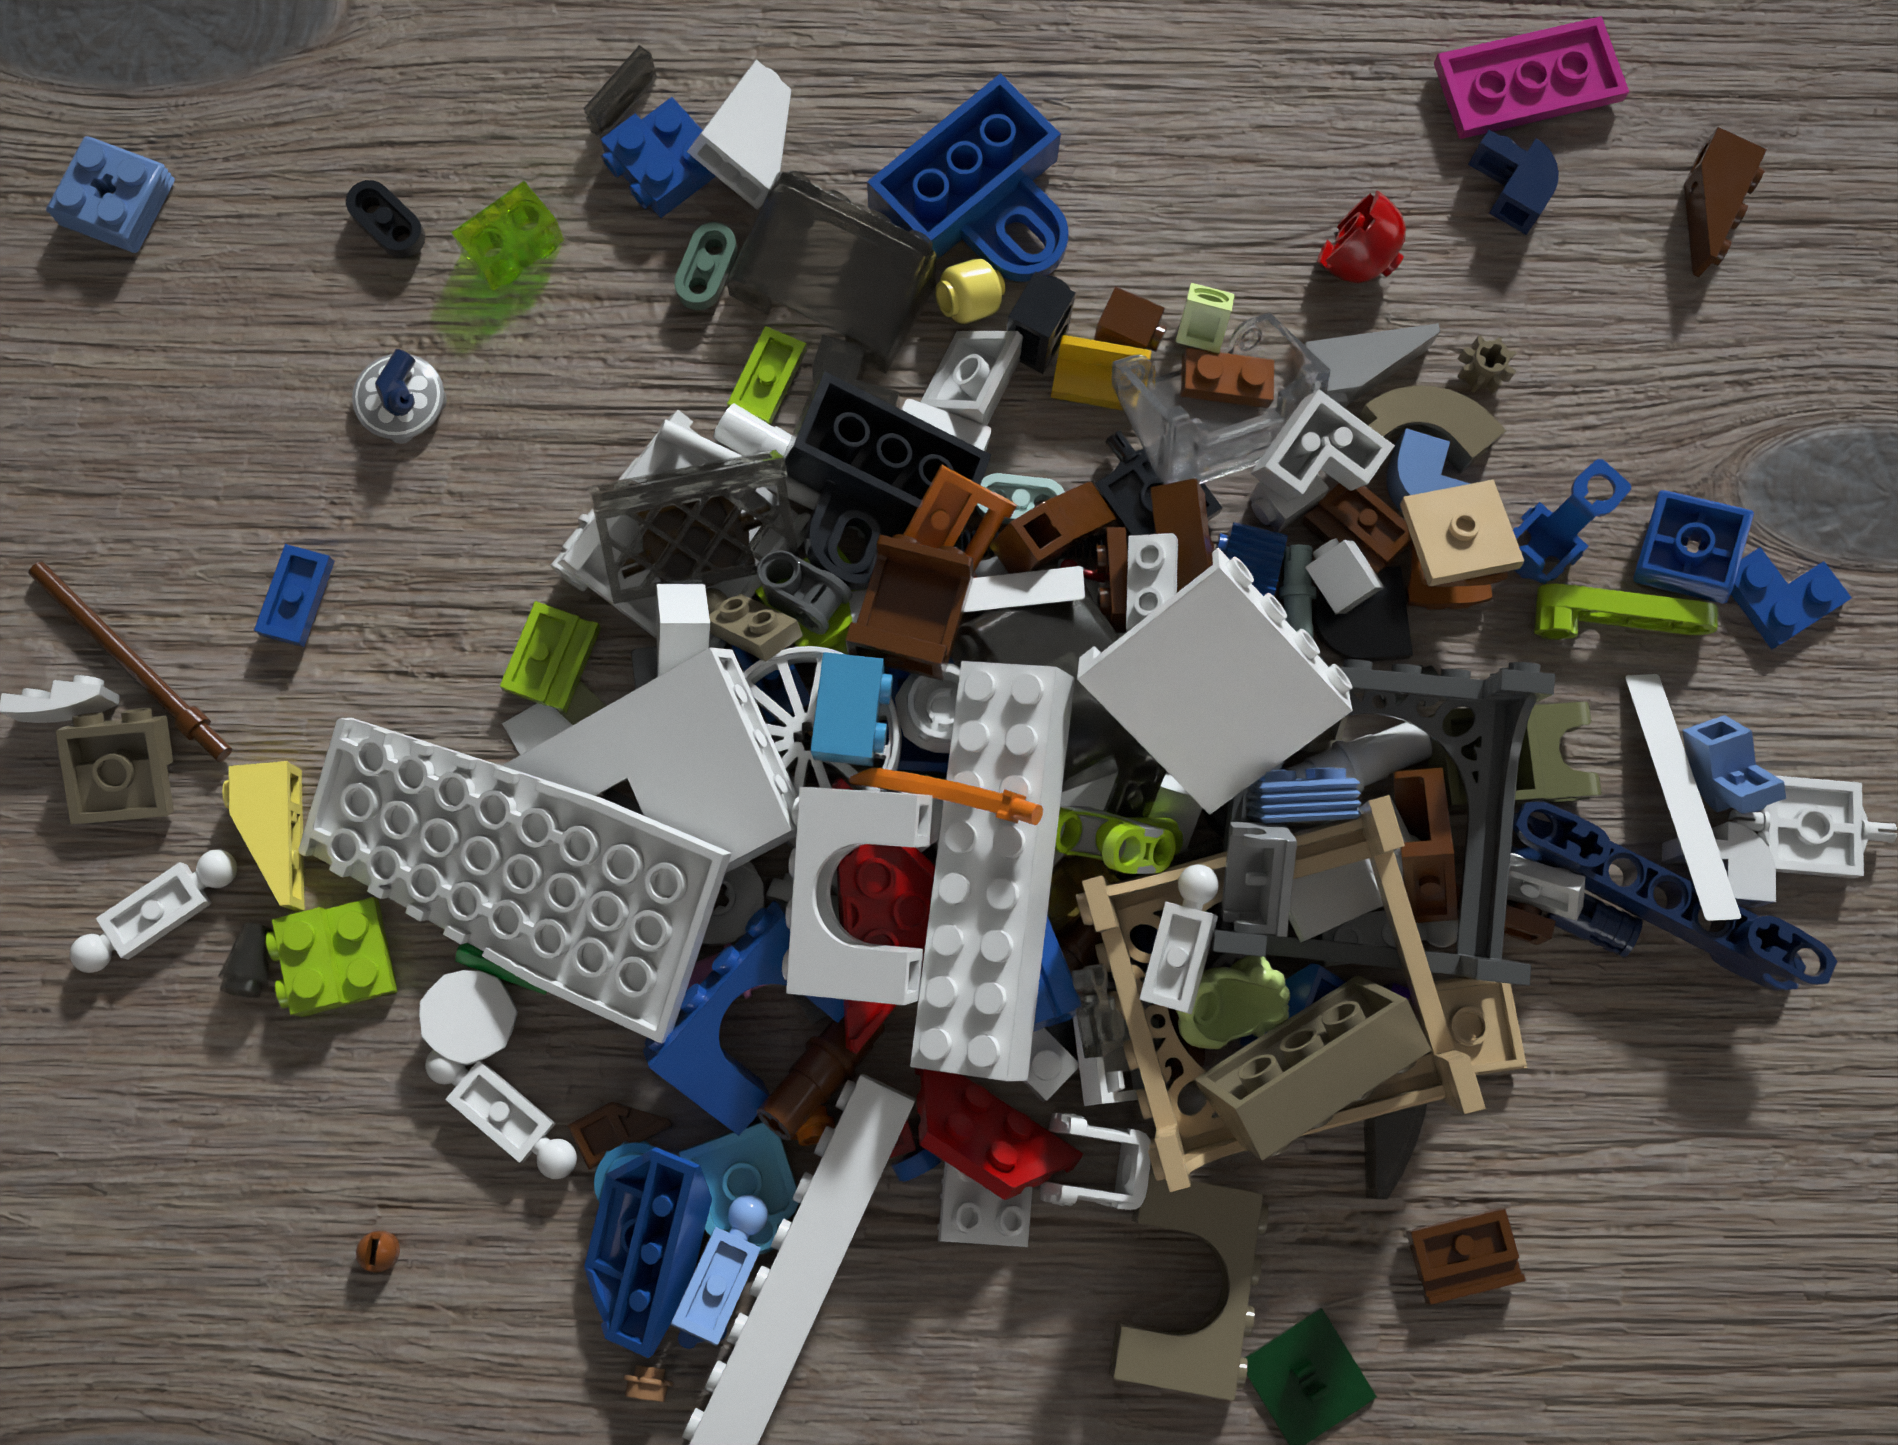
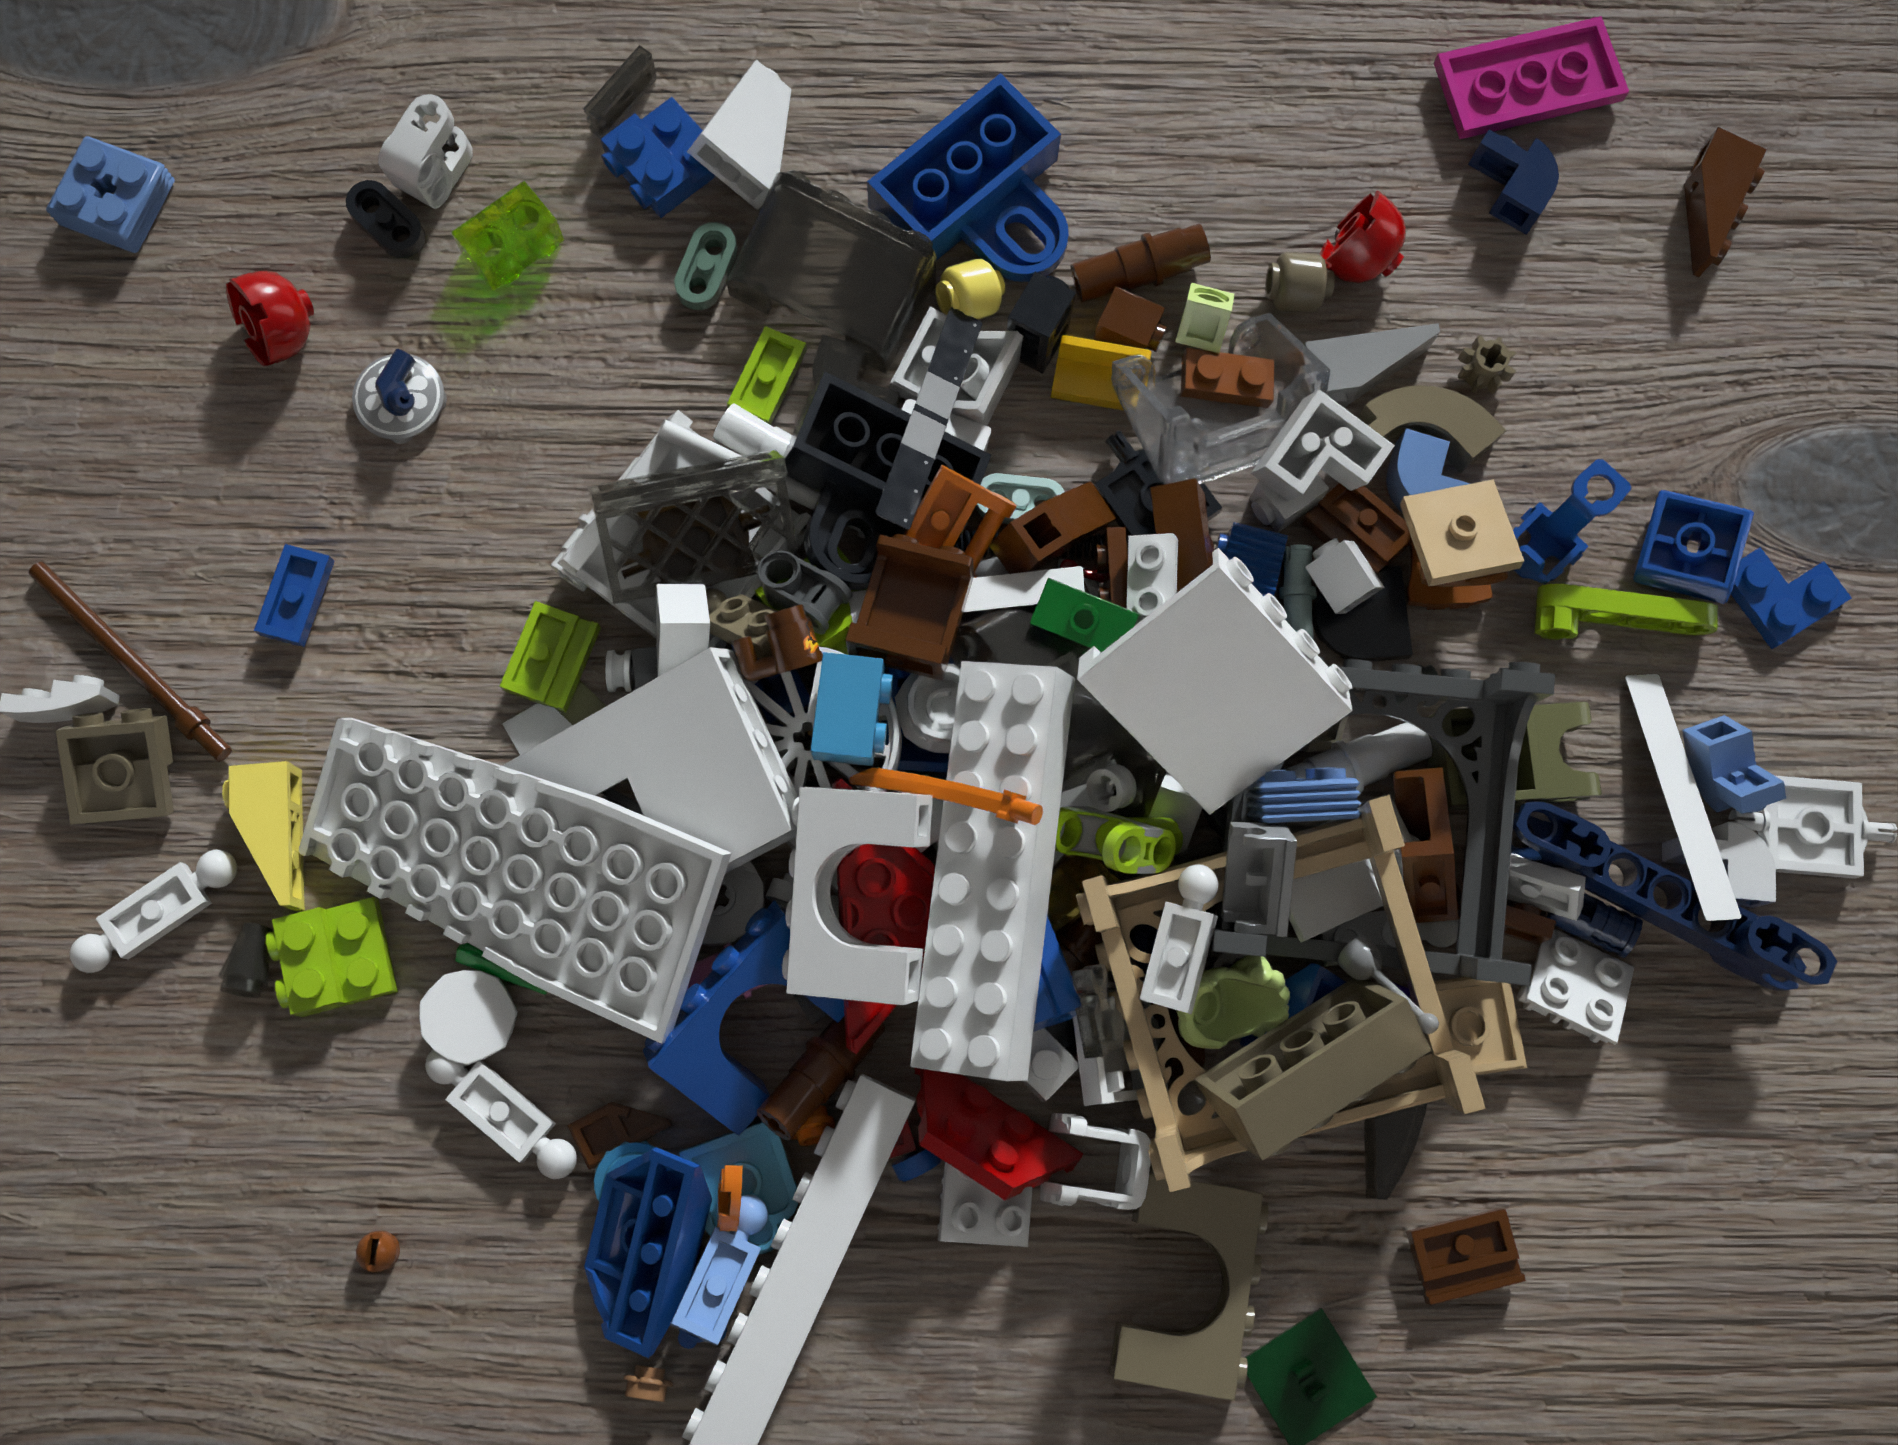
(271, 313): none -> red cylinder
(415, 157): none -> white piece
(619, 671): none -> white bush
(729, 1197): none -> orange tile
(790, 641): none -> reddish brown piece
(916, 360): none -> white slope
(929, 419): none -> black sticker
(1081, 616): none -> green plate
(1124, 784): none -> white bush
(1141, 262): none -> reddish brown piece
(1299, 282): none -> dark tan head
(1364, 961): none -> light grey hinge
(1579, 987): none -> white hinge

